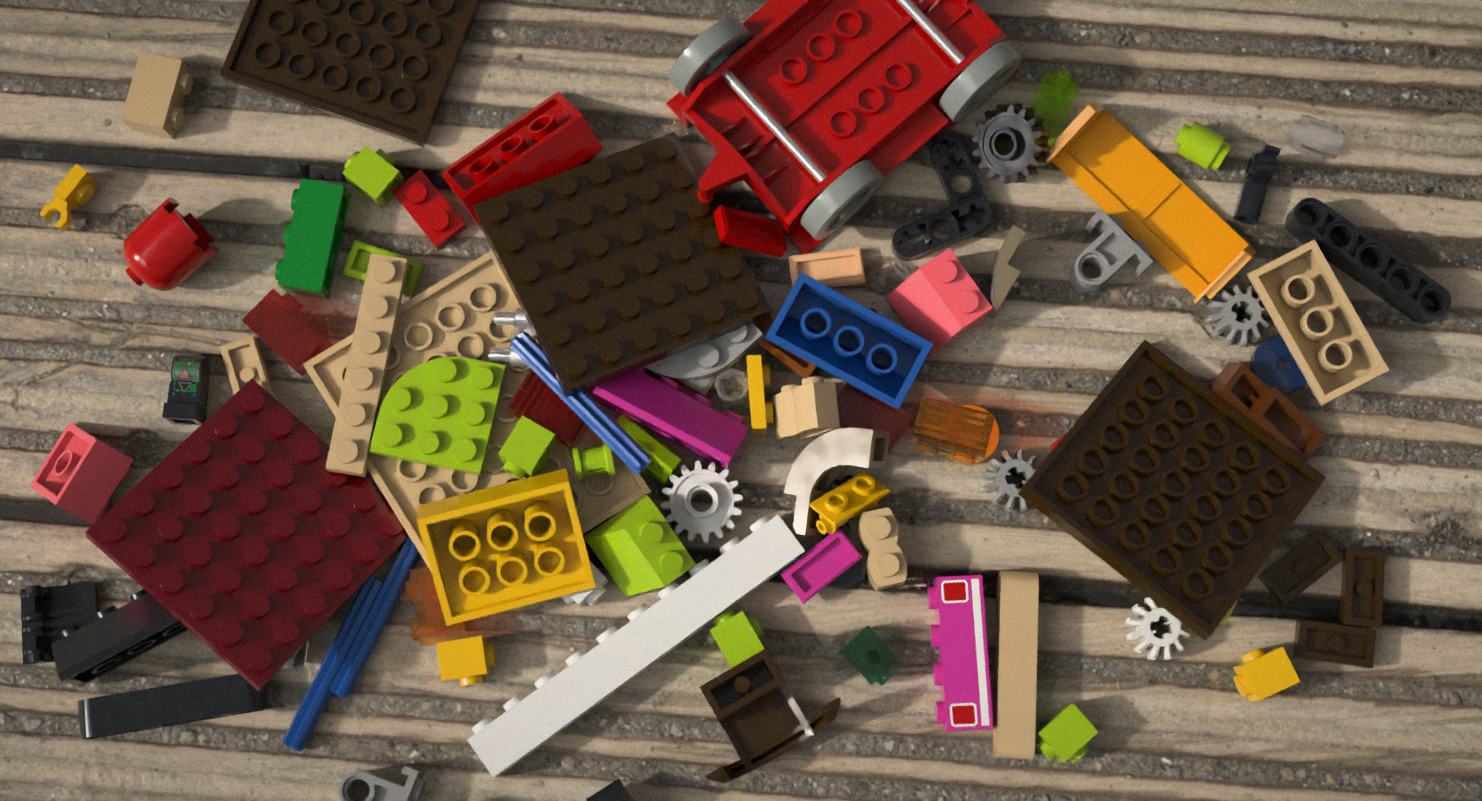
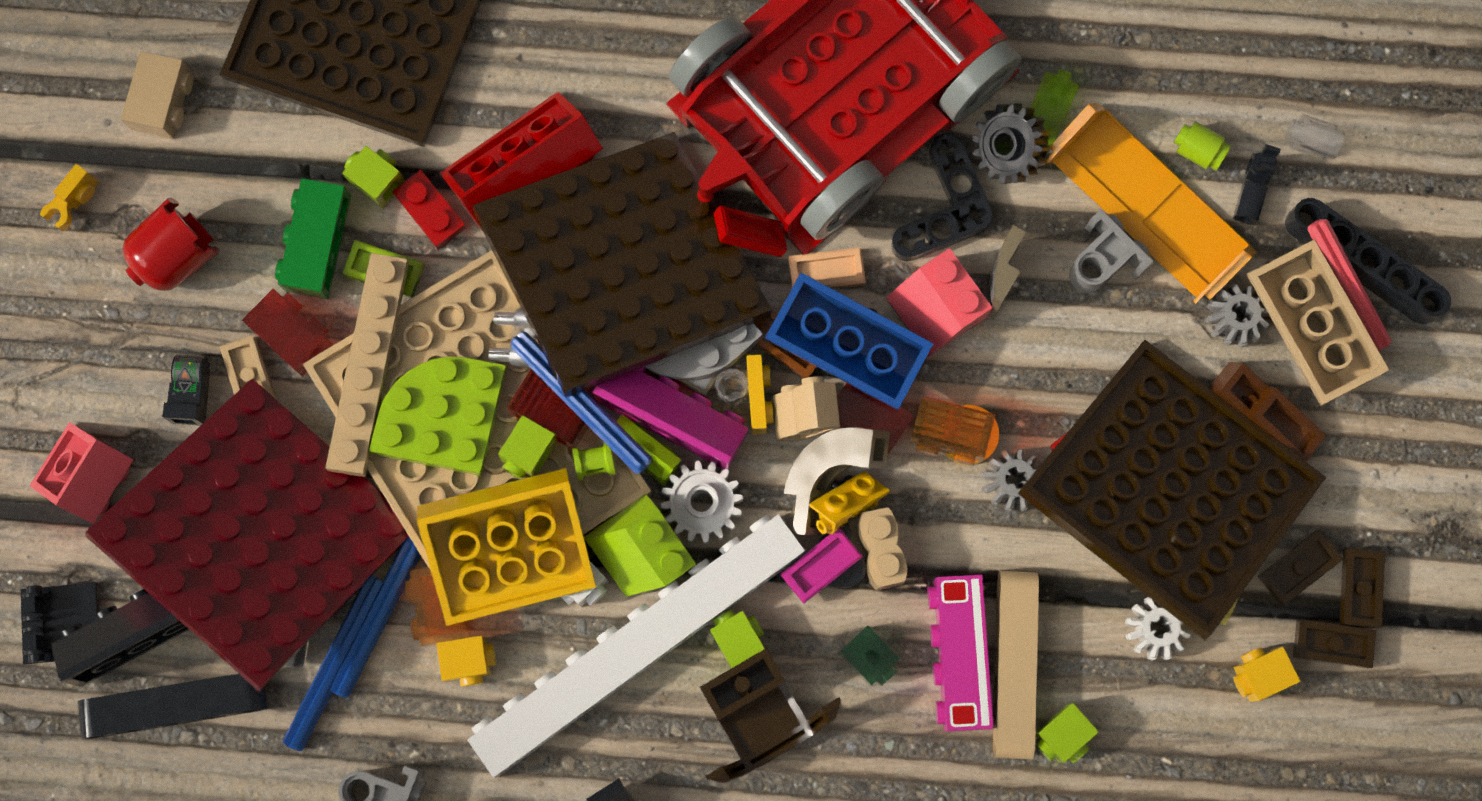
(1264, 366): dark blue piece -> none
(1348, 279): none -> coral axle

